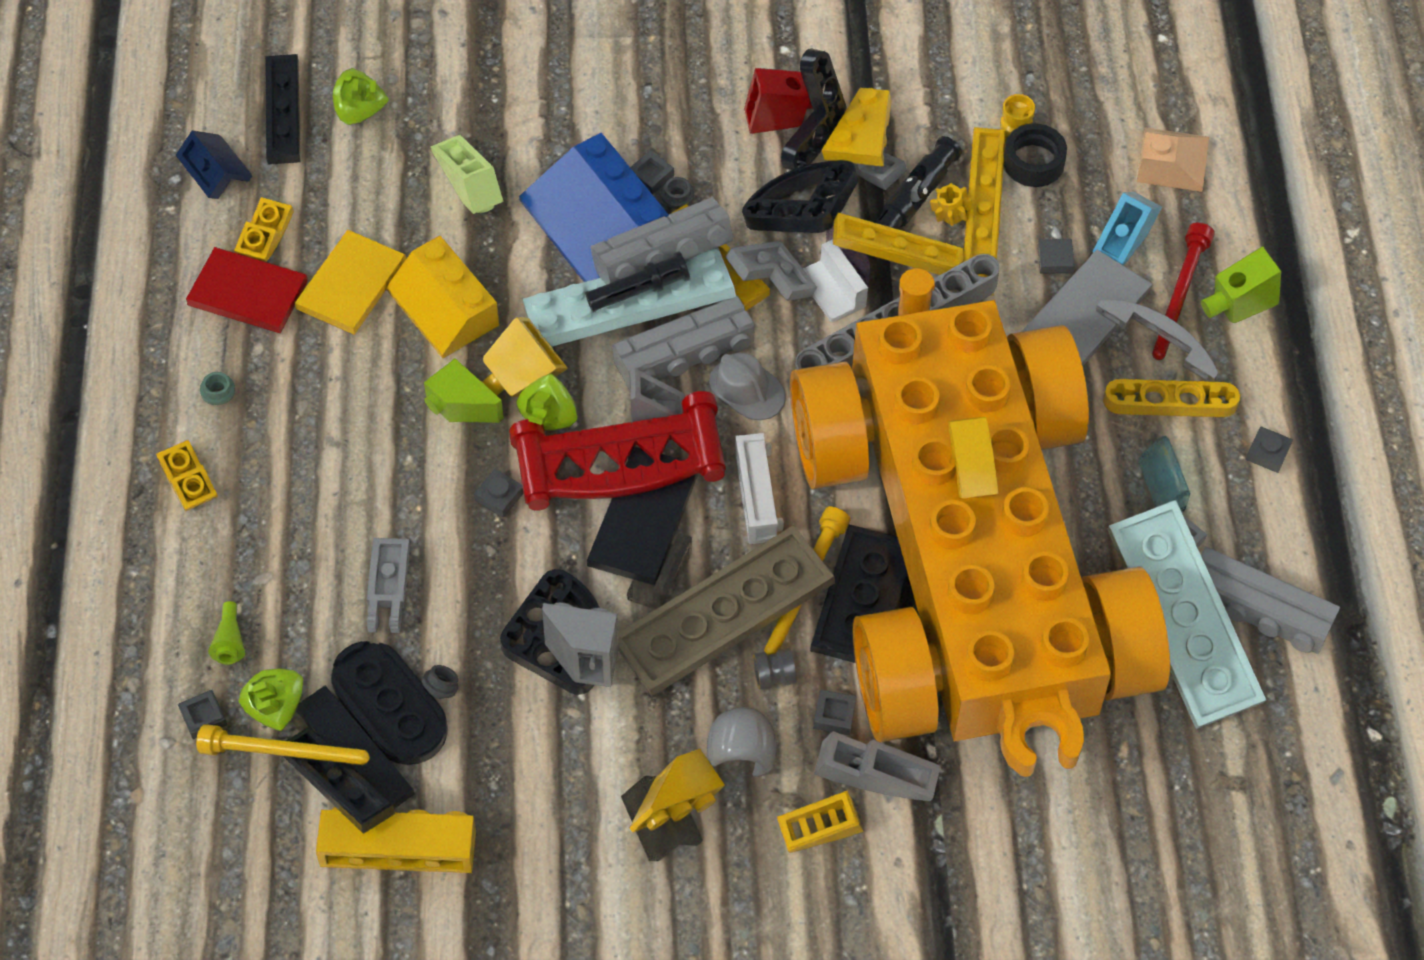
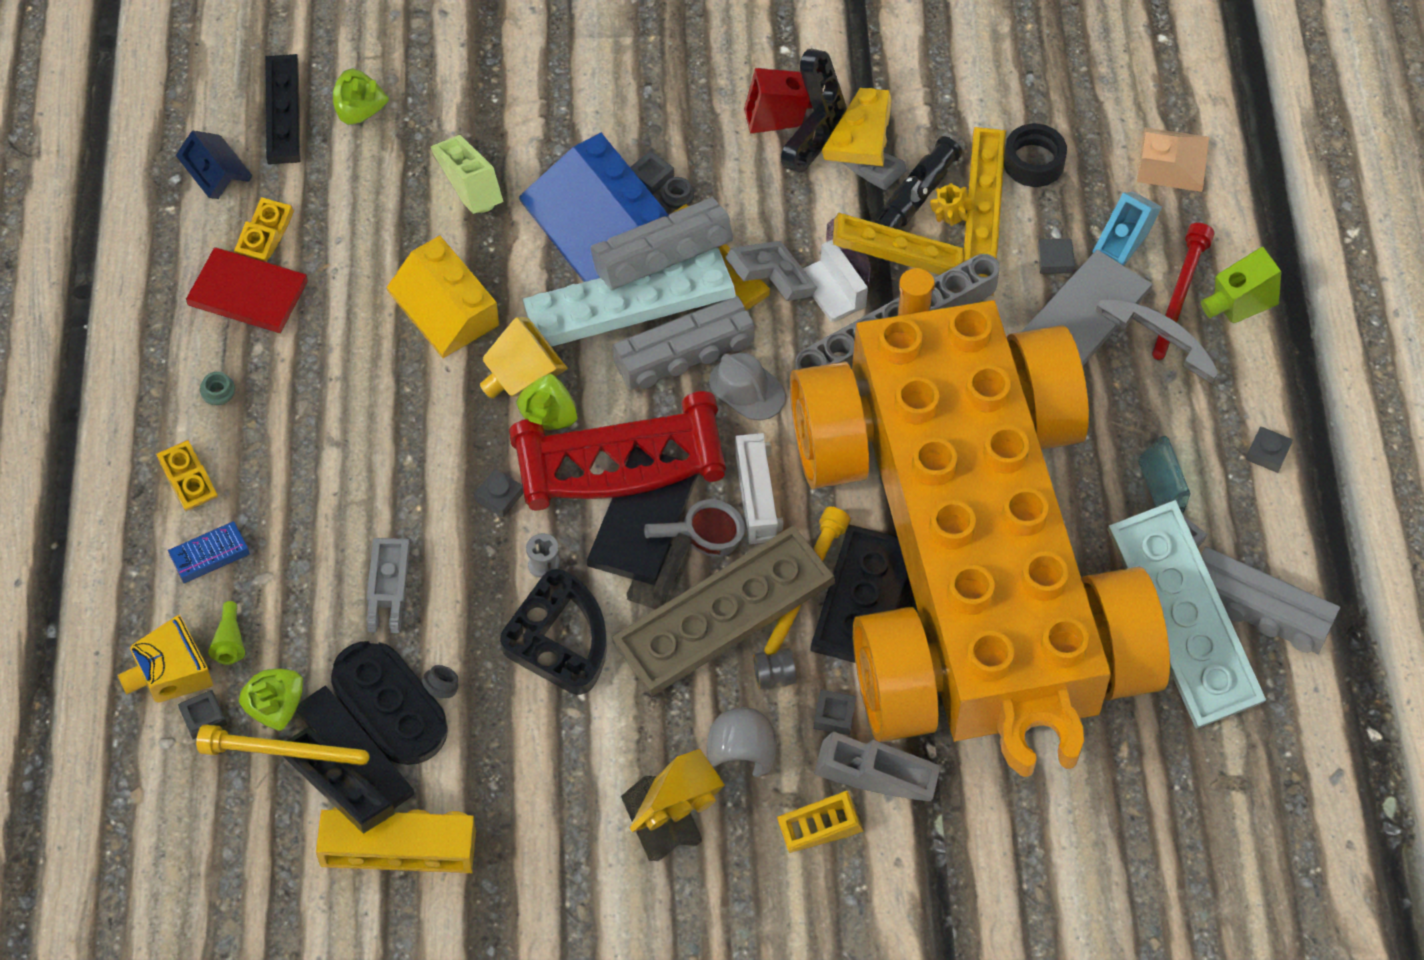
(167, 663): none -> yellow torso
(208, 552): none -> blue tile
(350, 282): yellow tile -> none
(461, 396): lime slope -> none
(540, 558): none -> light grey bush
(582, 641): light grey slope -> none
(652, 397): light grey slope -> none
(653, 277): black pin -> none
(711, 523): none -> piece
(767, 210): black beam -> none
(973, 457): yellow slope -> none
(1016, 111): yellow wheel -> none
(1171, 403): yellow beam -> none

